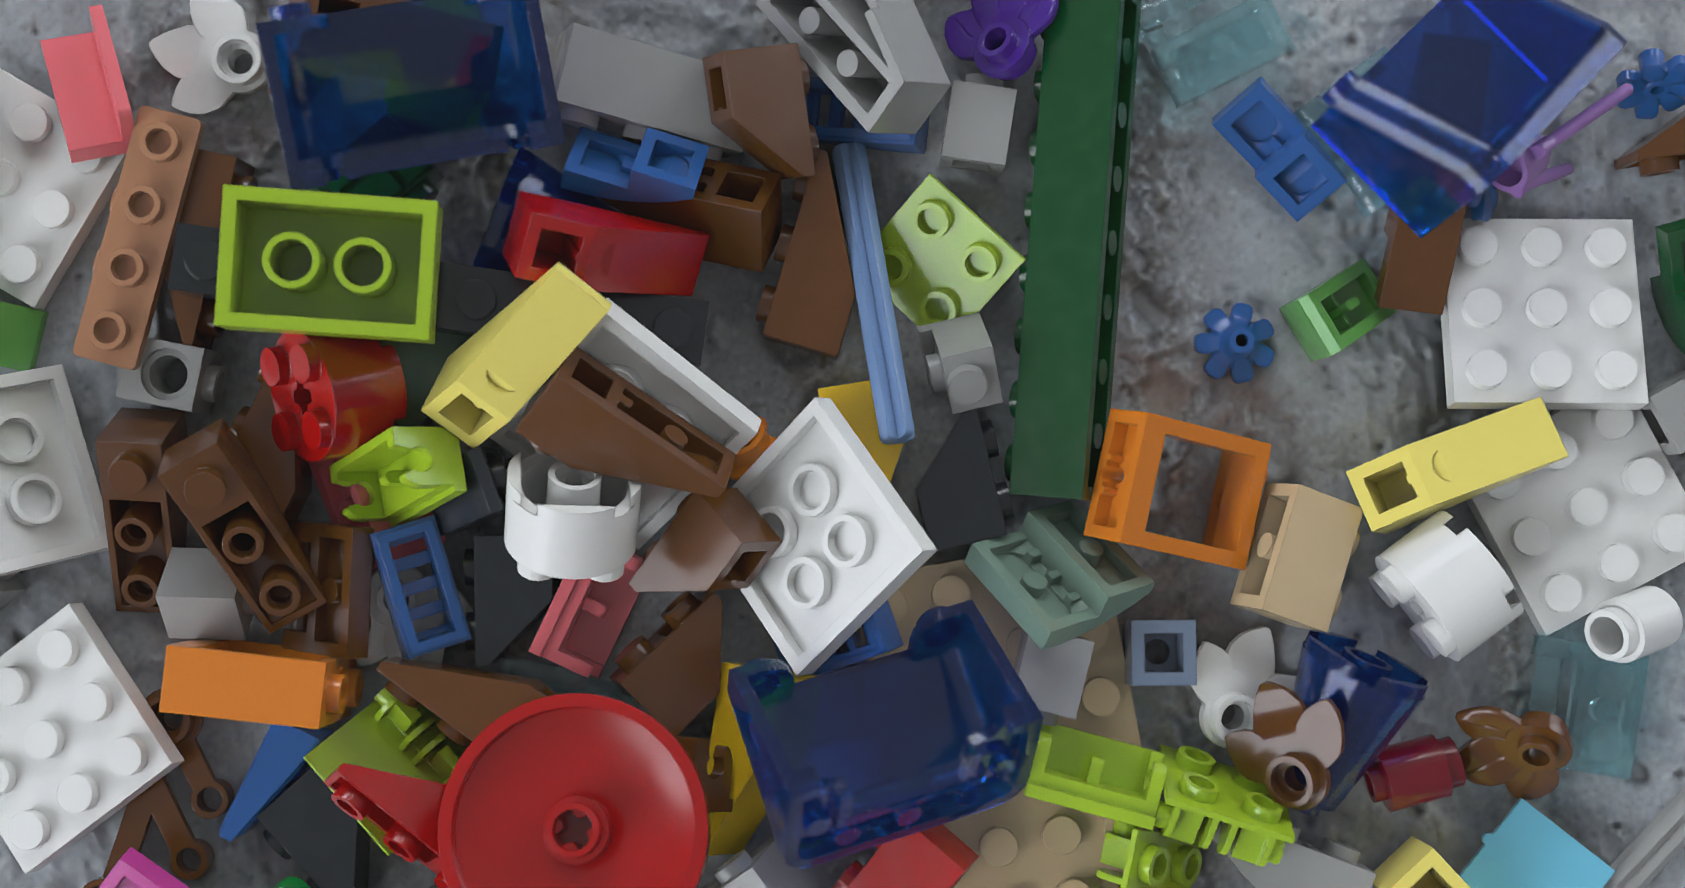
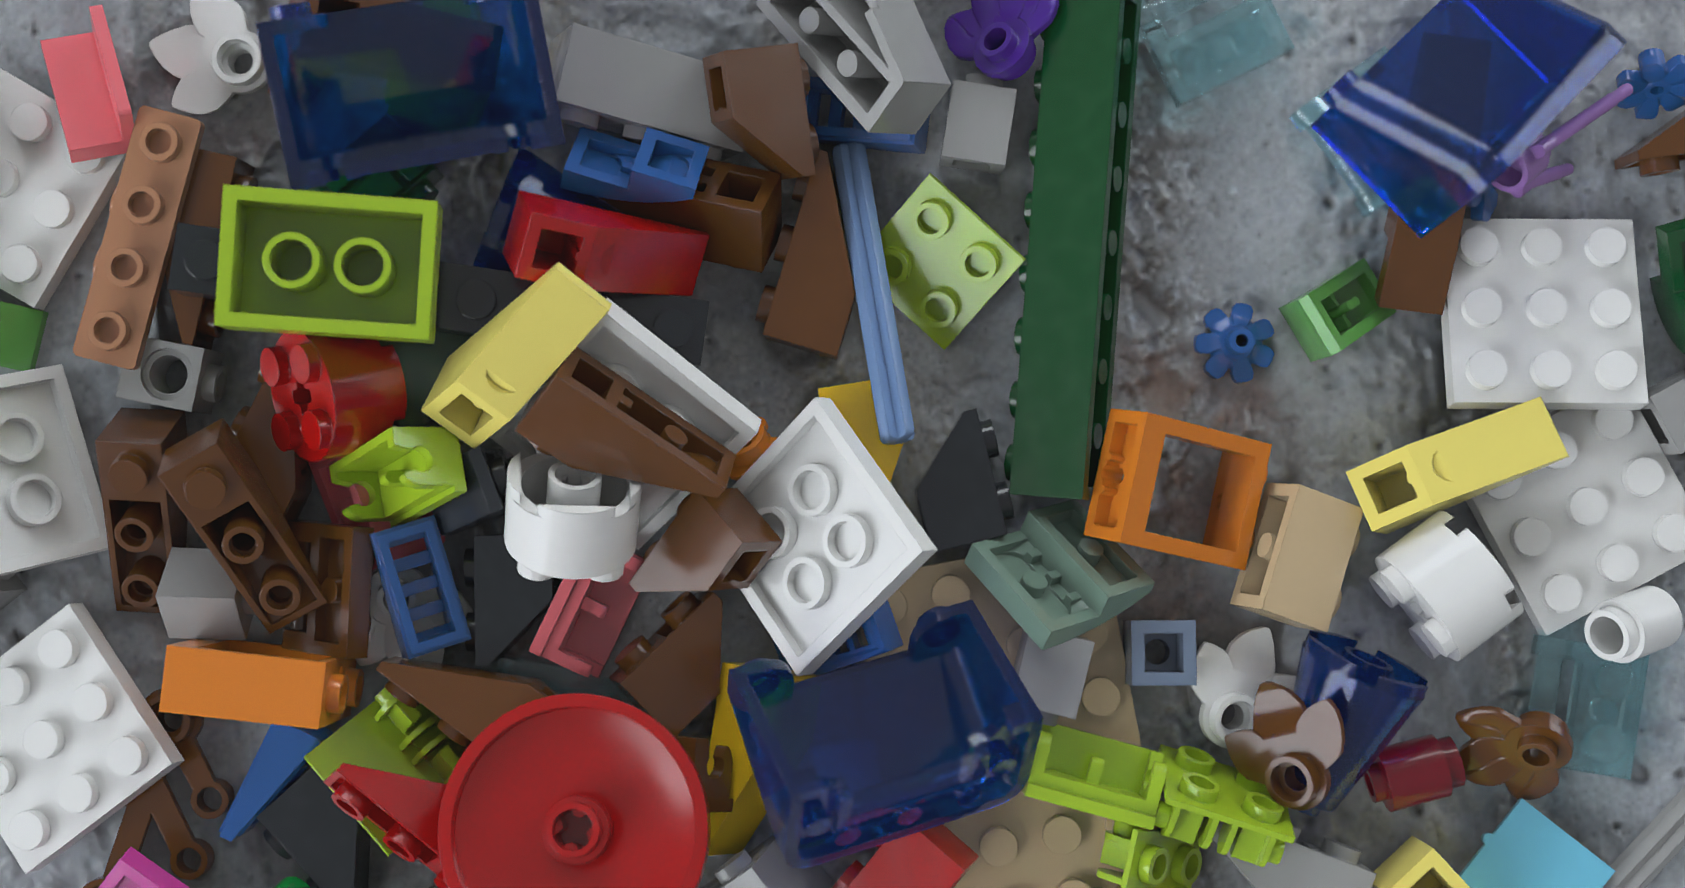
(961, 362): light grey brick -> none
(1279, 148): blue slope -> none

